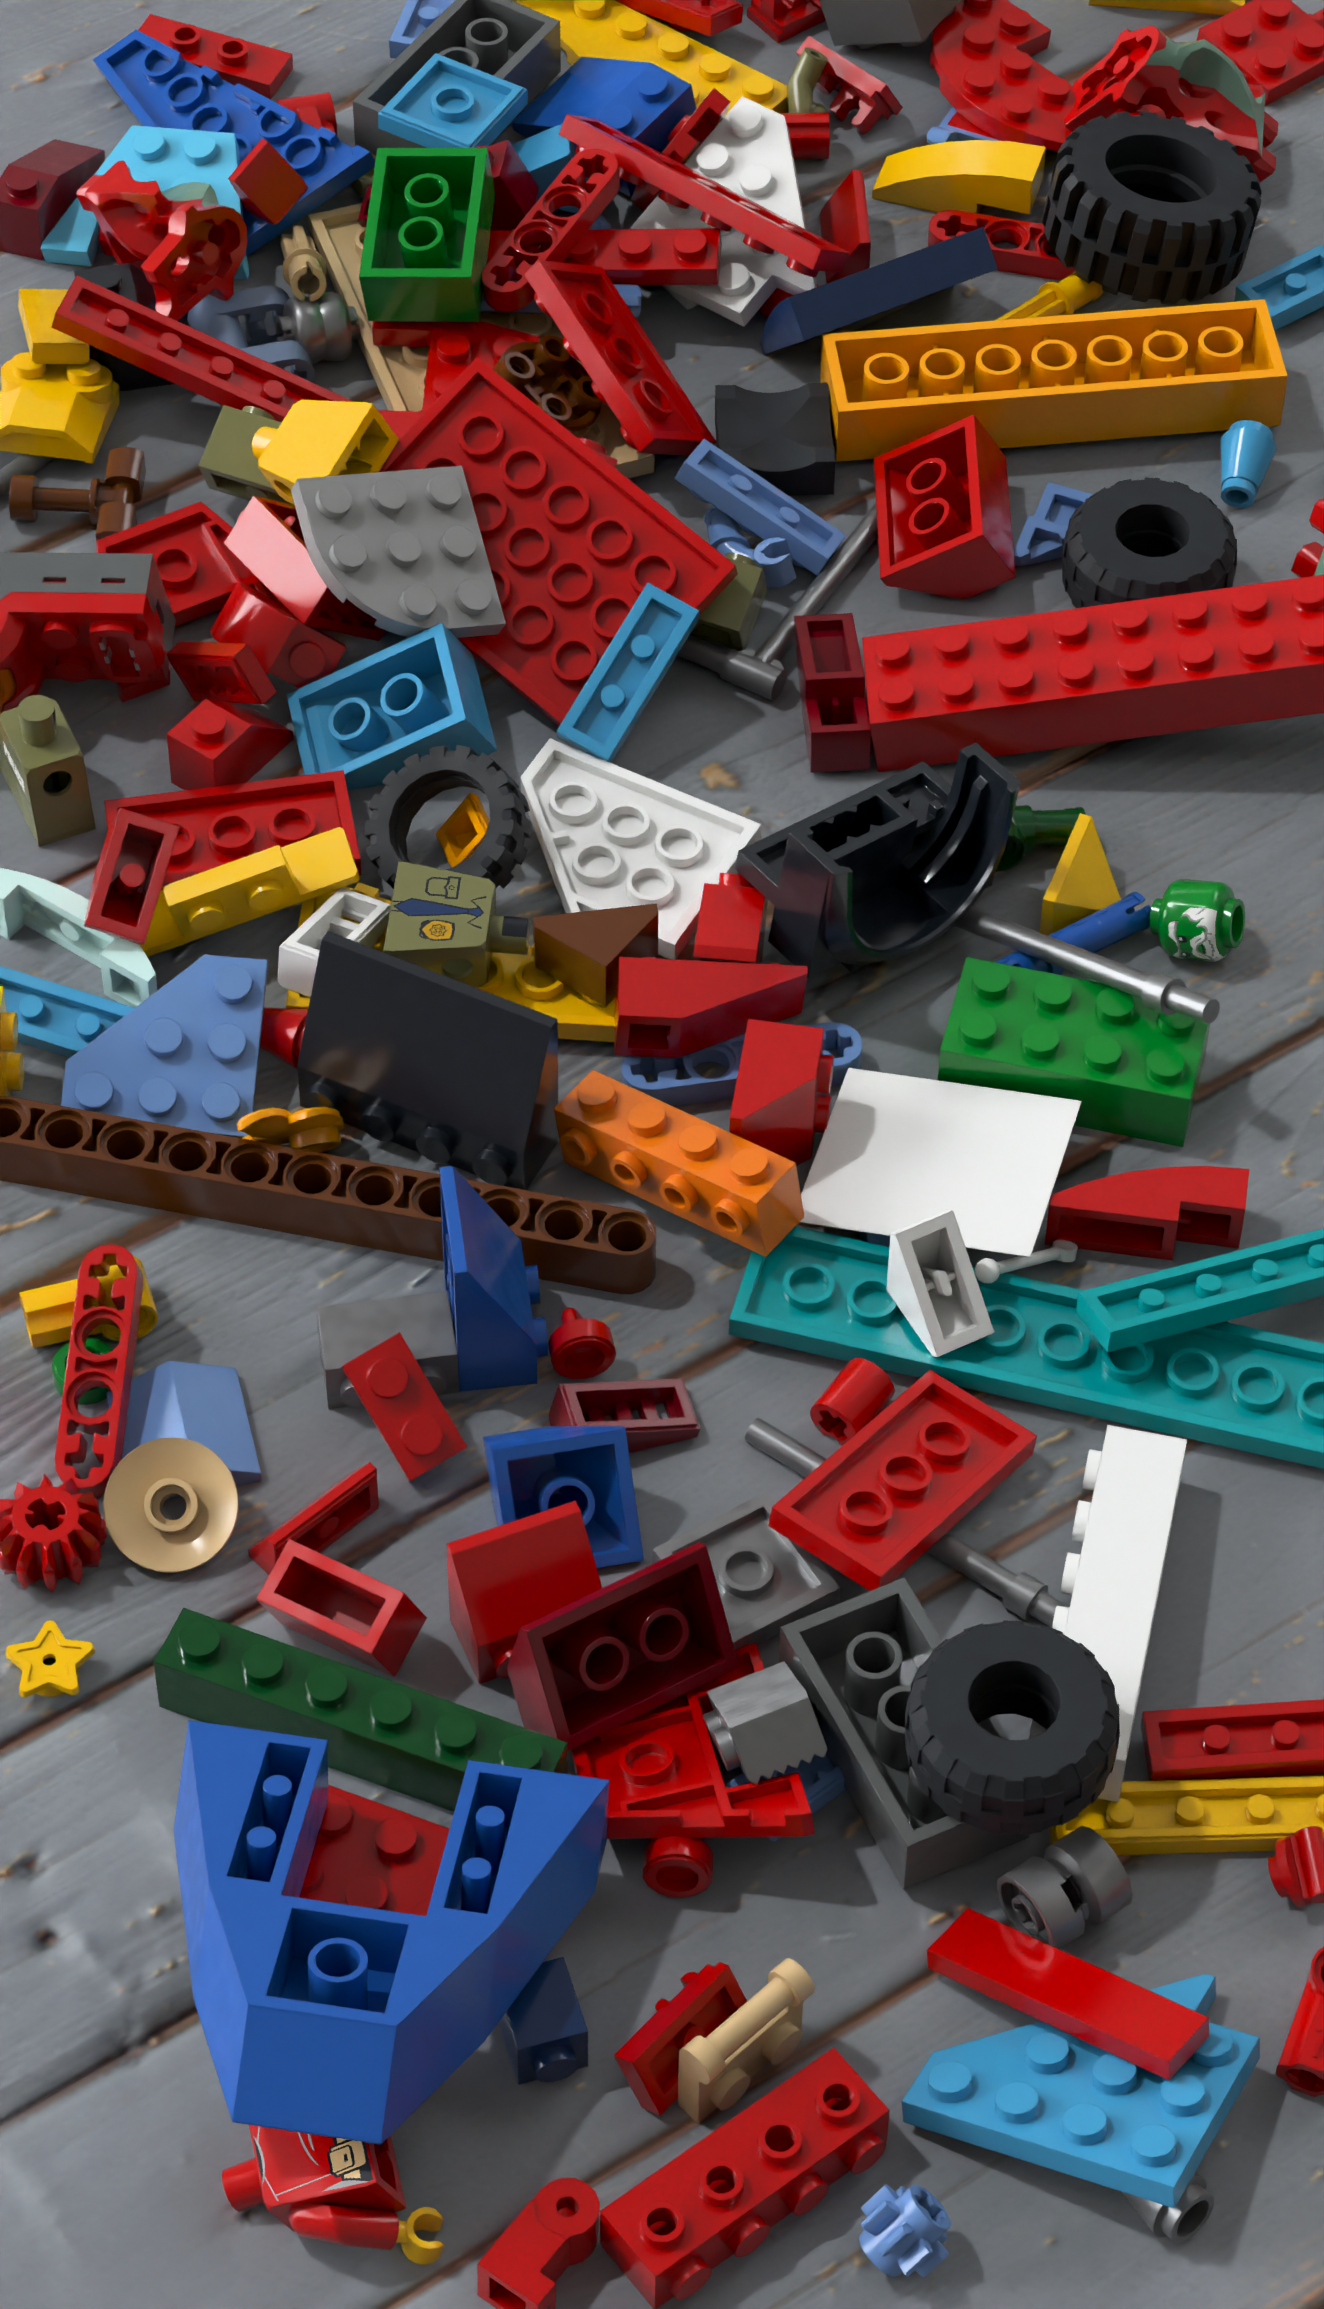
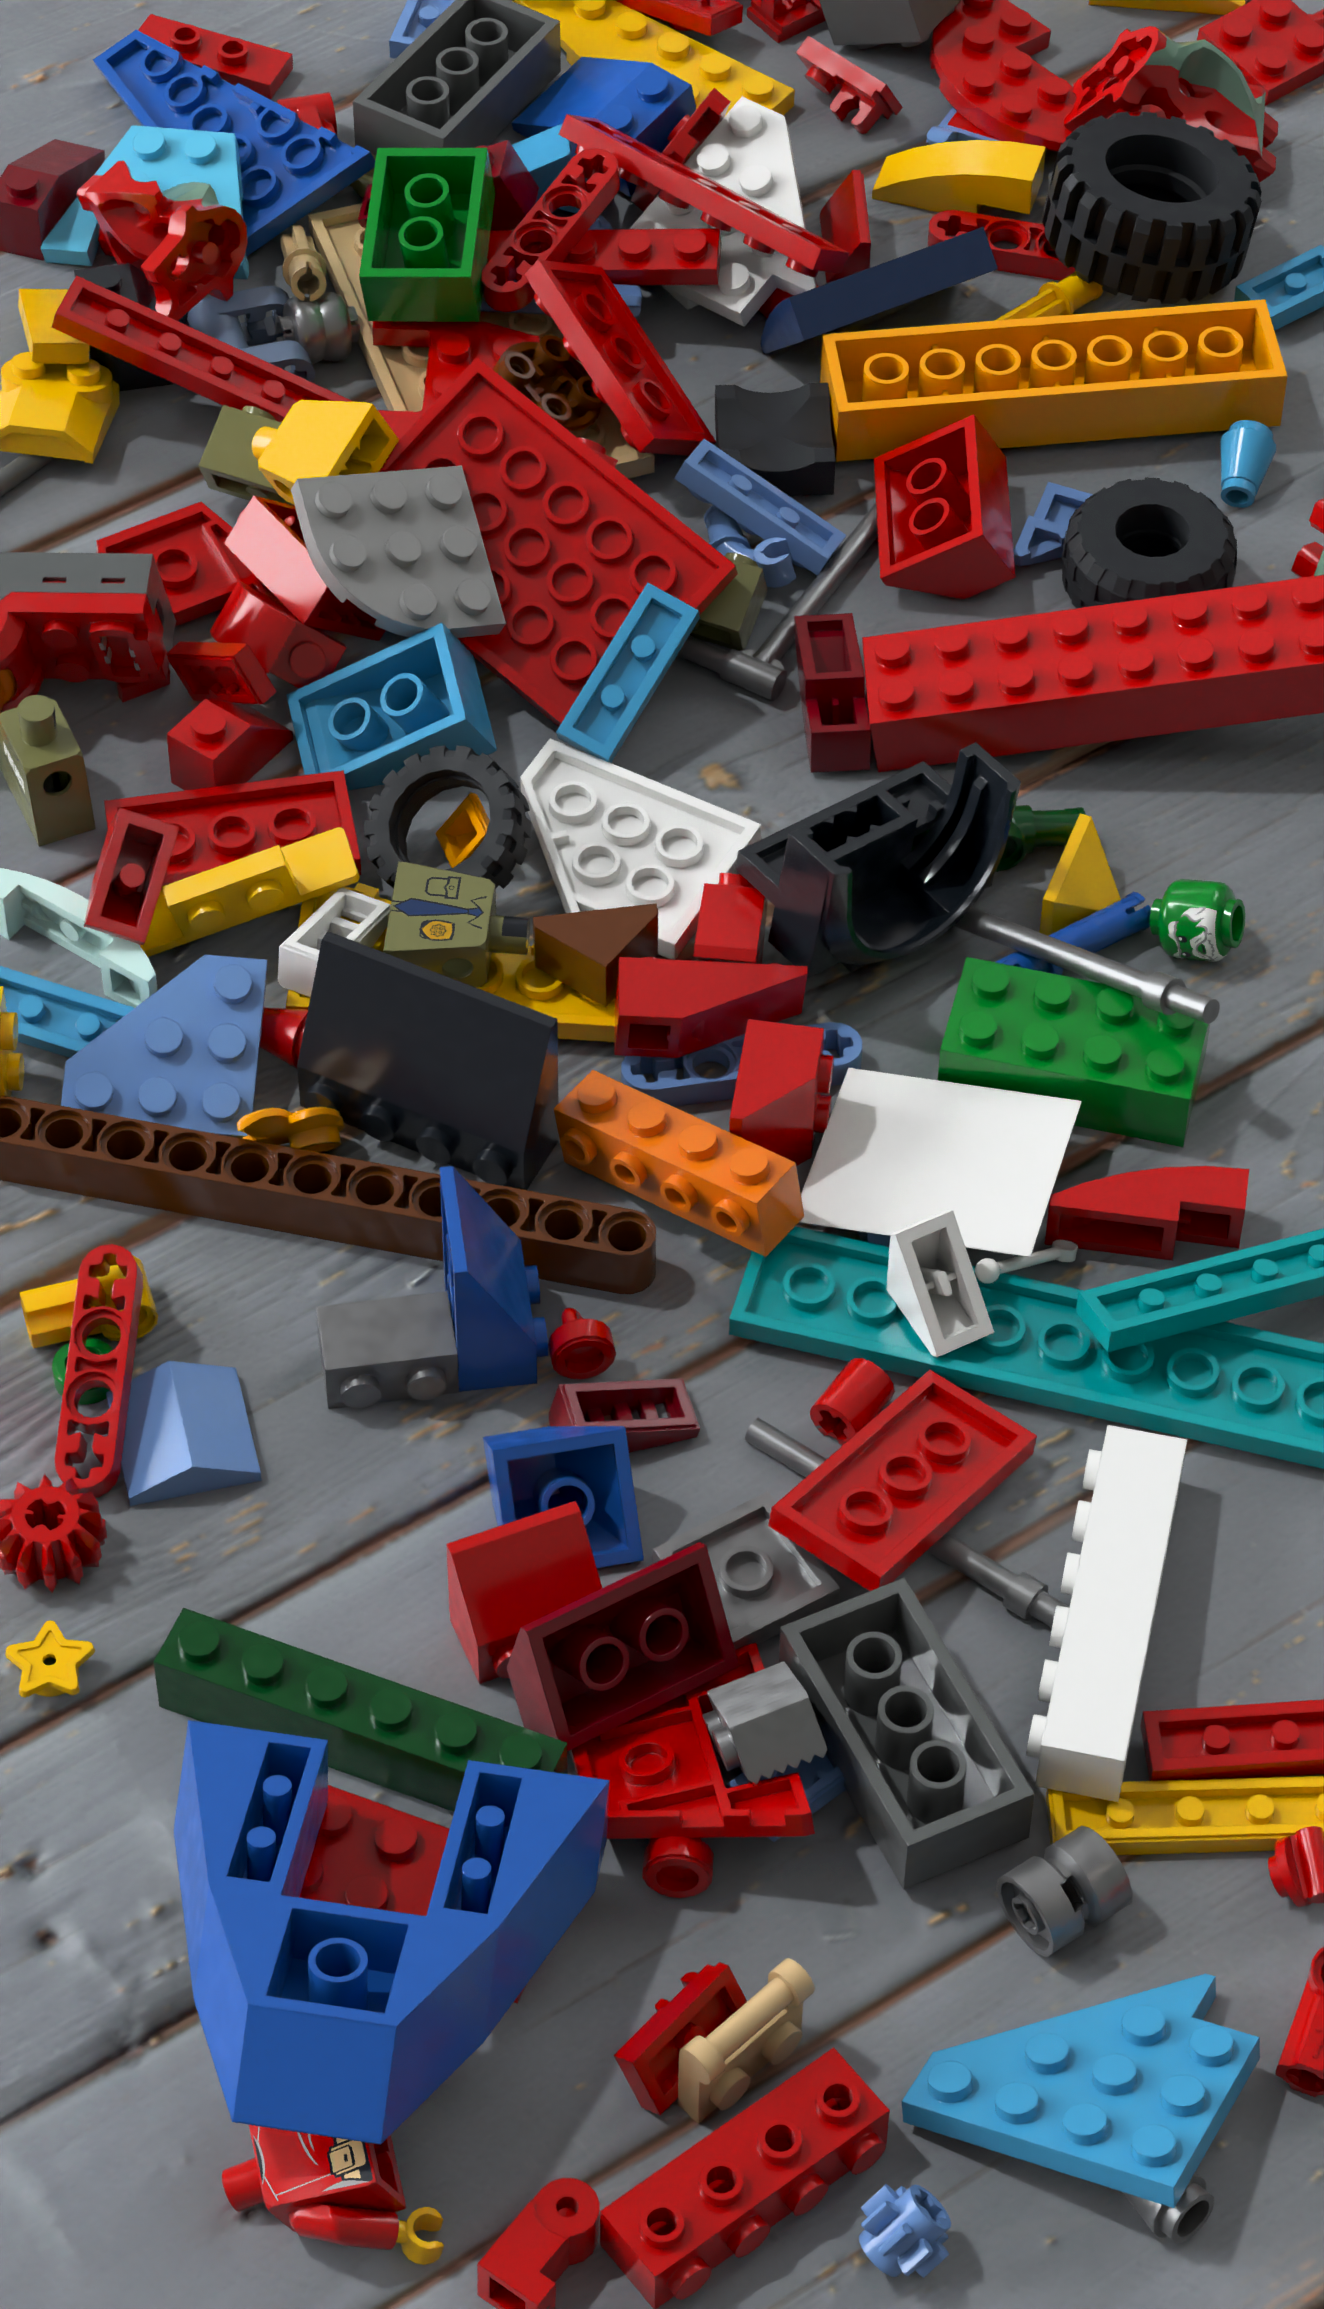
(107, 501): reddish brown bar -> none
(143, 1484): tan dish -> none
(267, 183): red slope -> none
(323, 1518): red slope -> none
(341, 1608): red piece -> none
(404, 1407): red plate -> none
(452, 106): dark azure tile -> none
(546, 2027): dark blue brick -> none
(803, 82): olive arm -> none
(809, 134): red piece -> none
(999, 1780): black tyre -> none
(1068, 1993): red tile -> none

